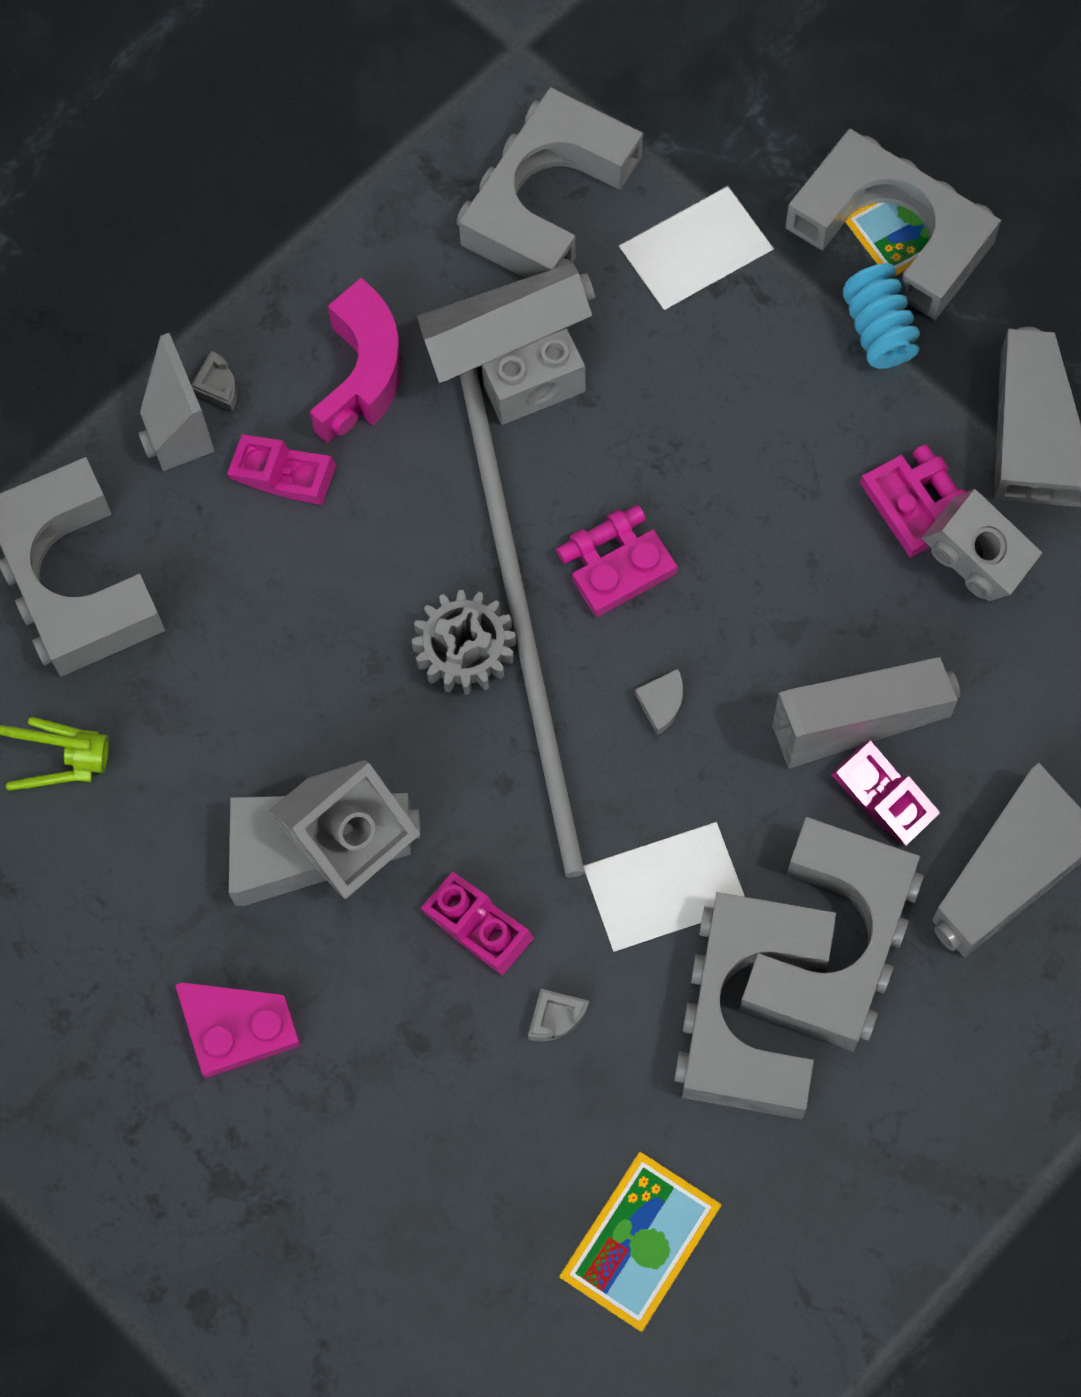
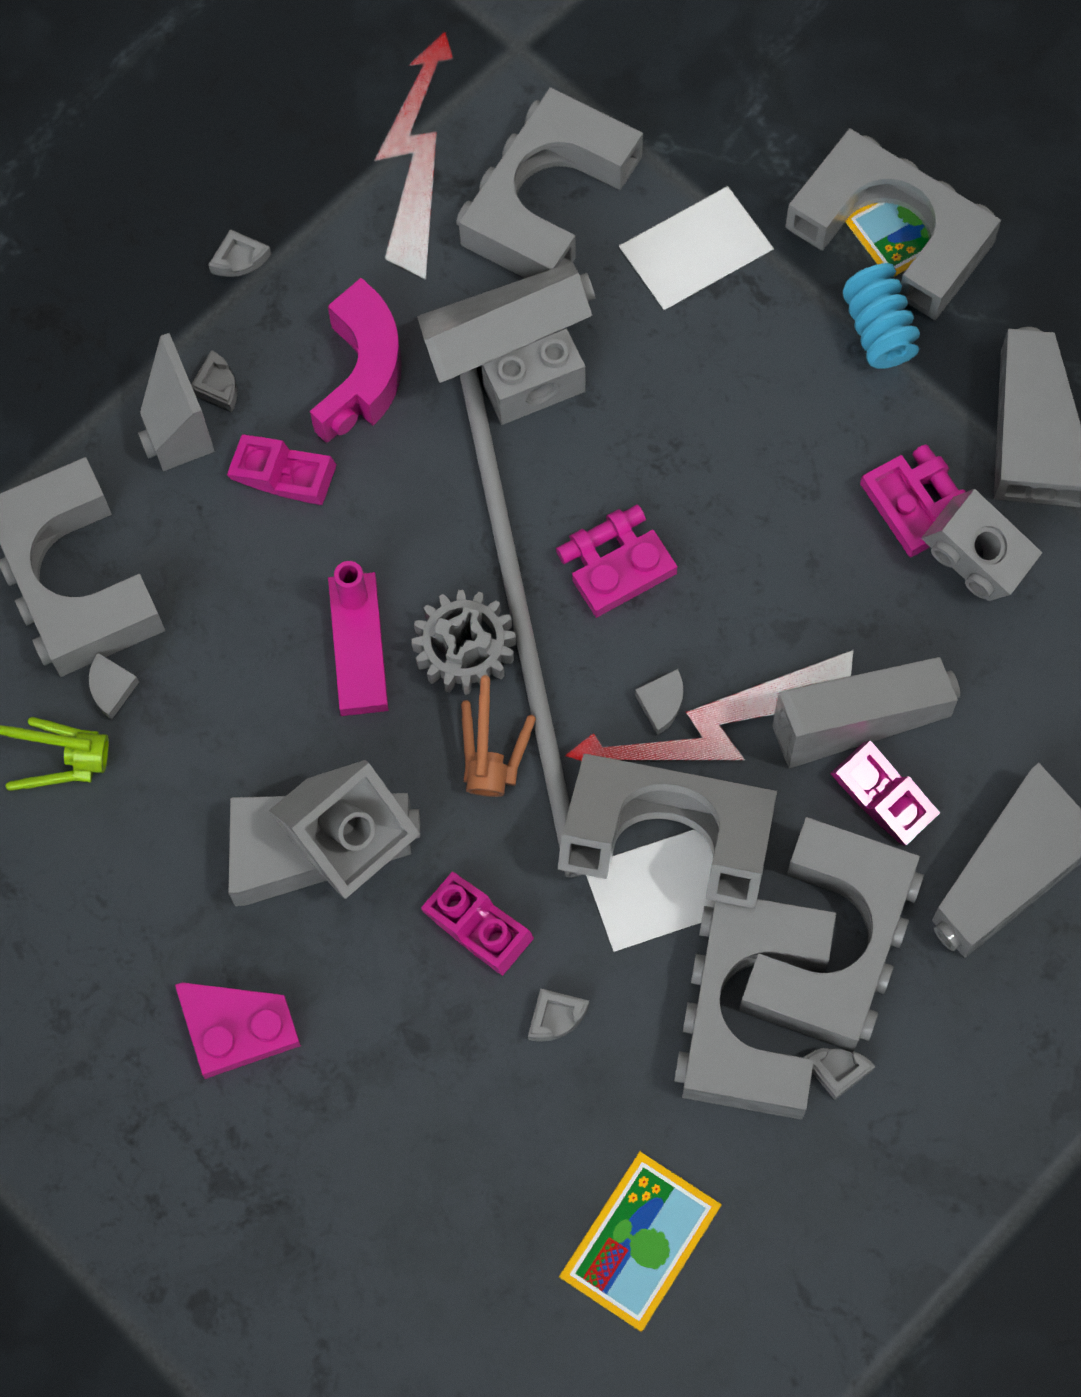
(110, 685): none -> light grey tile
(238, 255): none -> light grey tile
(357, 640): none -> dark pink piece
(411, 228): none -> sticker
(484, 769): none -> nougat plant
(621, 793): none -> light grey arch
(715, 744): none -> sticker
(839, 1069): none -> light grey tile

